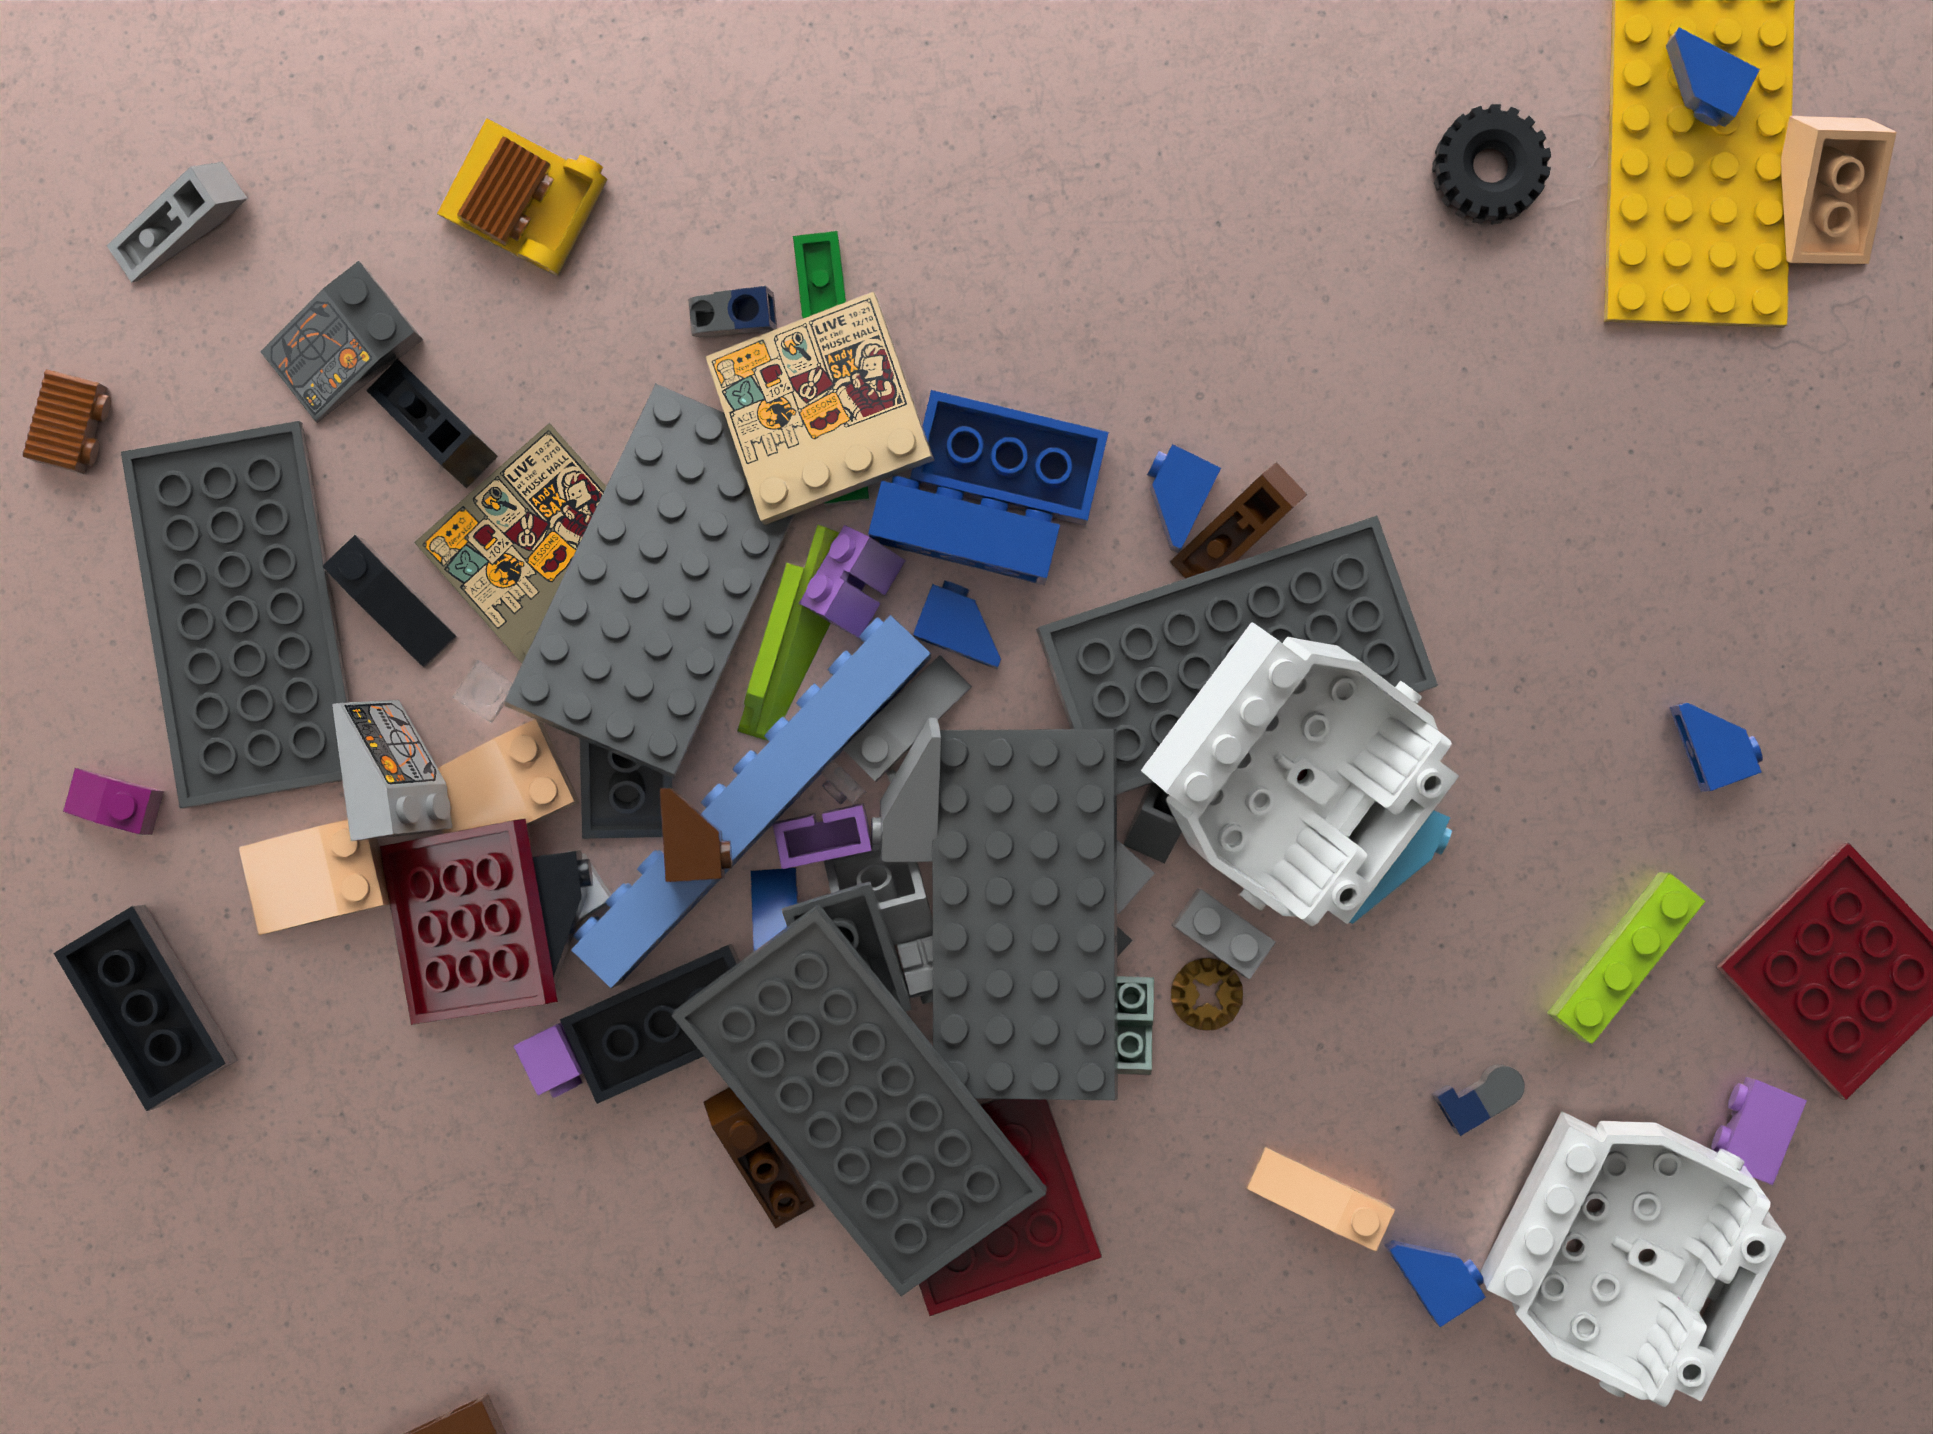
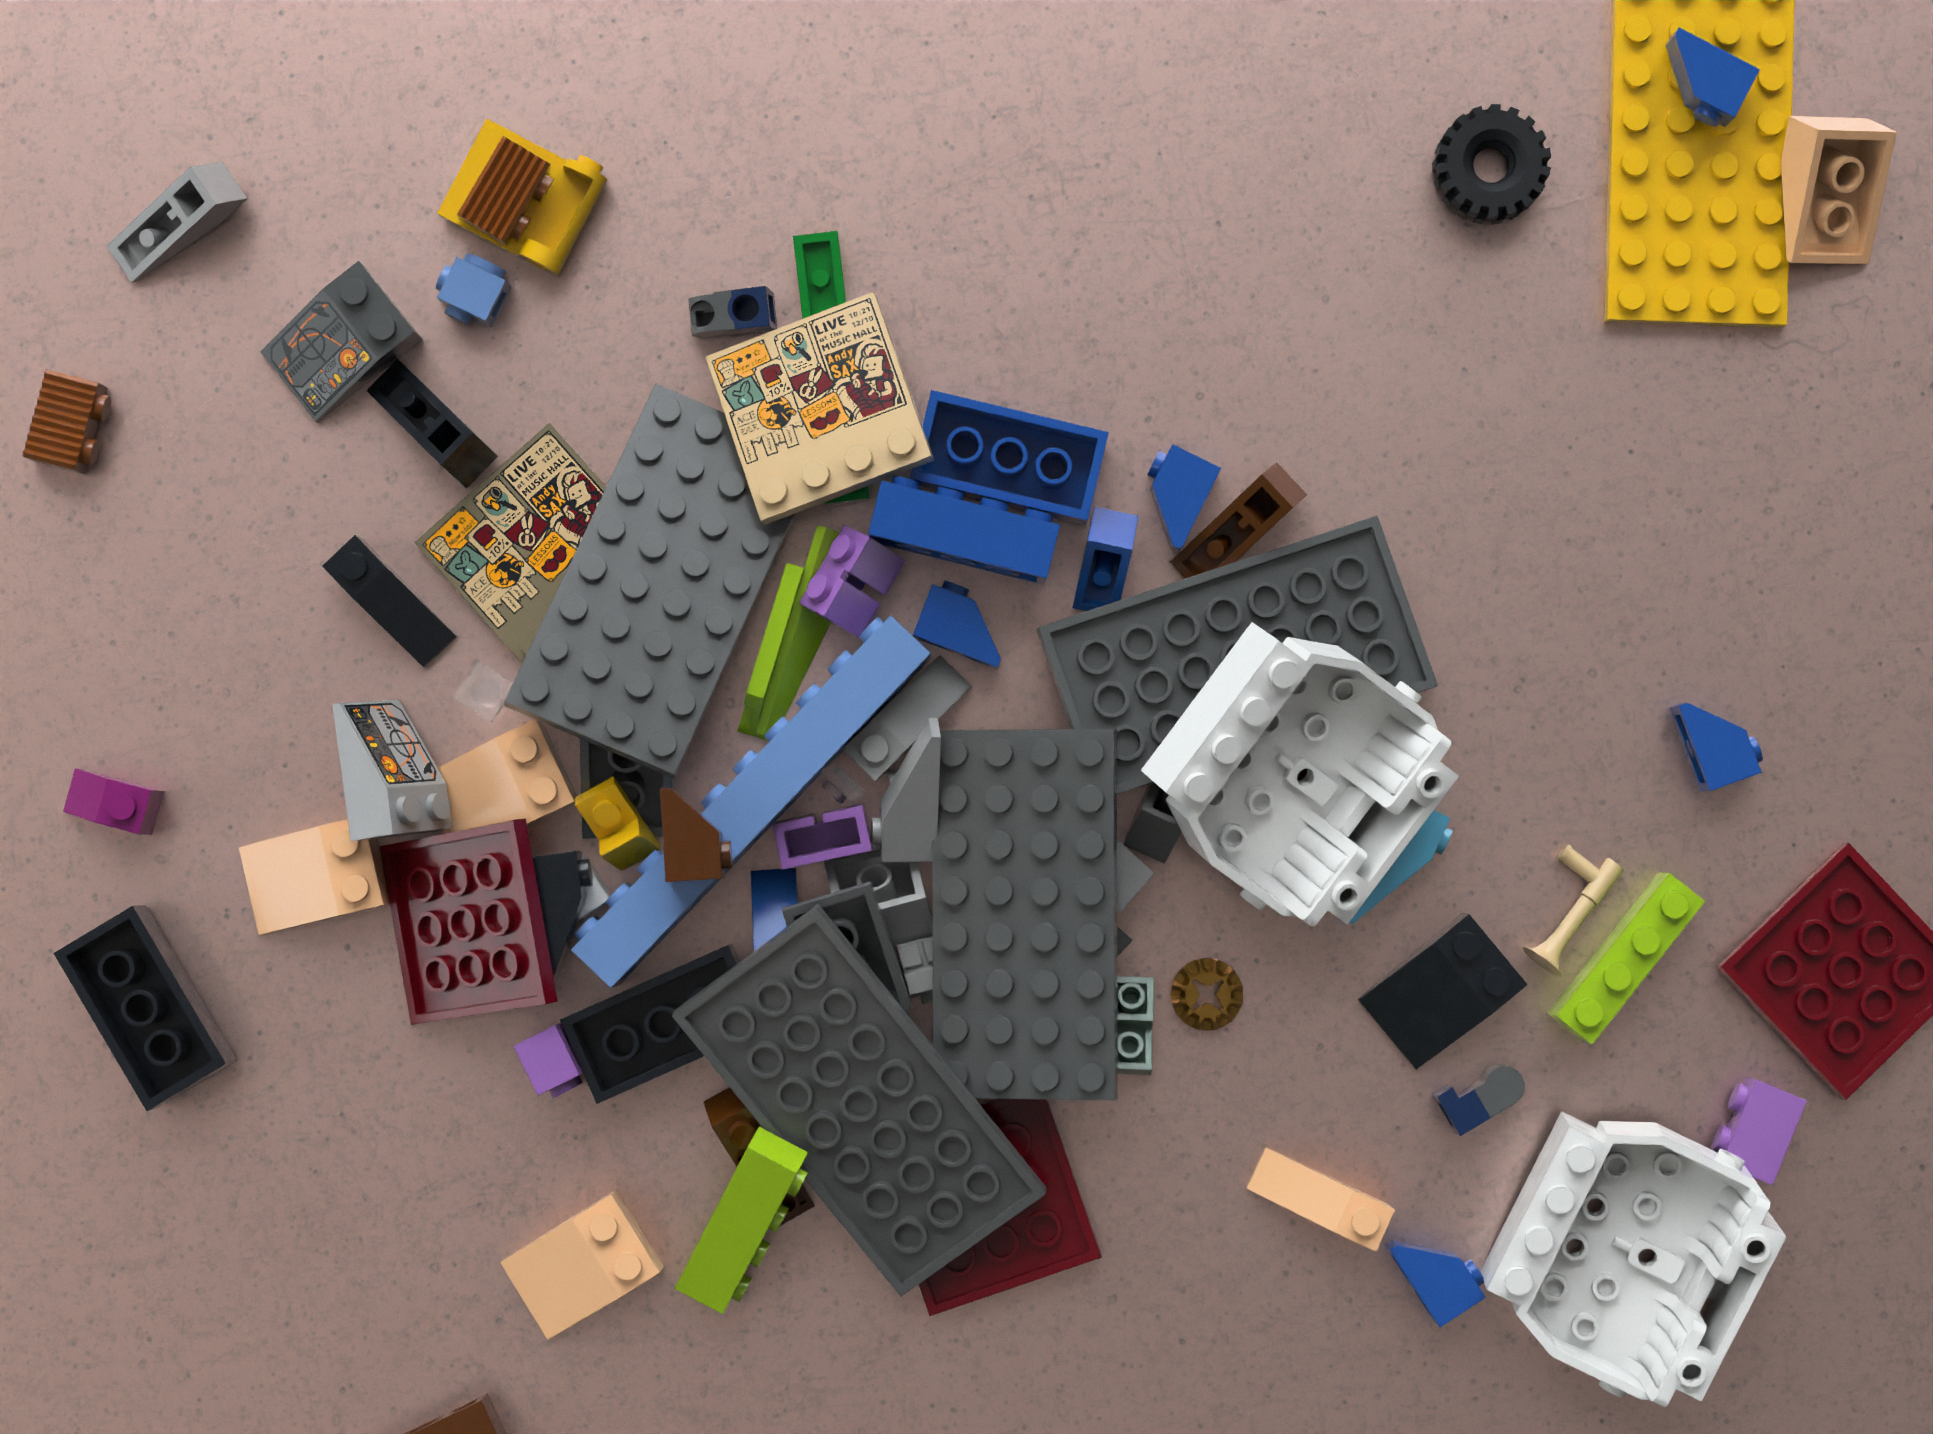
(238, 612): dark grey plate -> none
(473, 290): none -> medium blue brick
(582, 1265): none -> light nougat slope
(616, 824): none -> yellow slope
(741, 1220): none -> lime brick
(1105, 558): none -> blue slope
(1223, 933): light grey brick -> none
(1442, 990): none -> black slope
(1600, 881): none -> tan piece

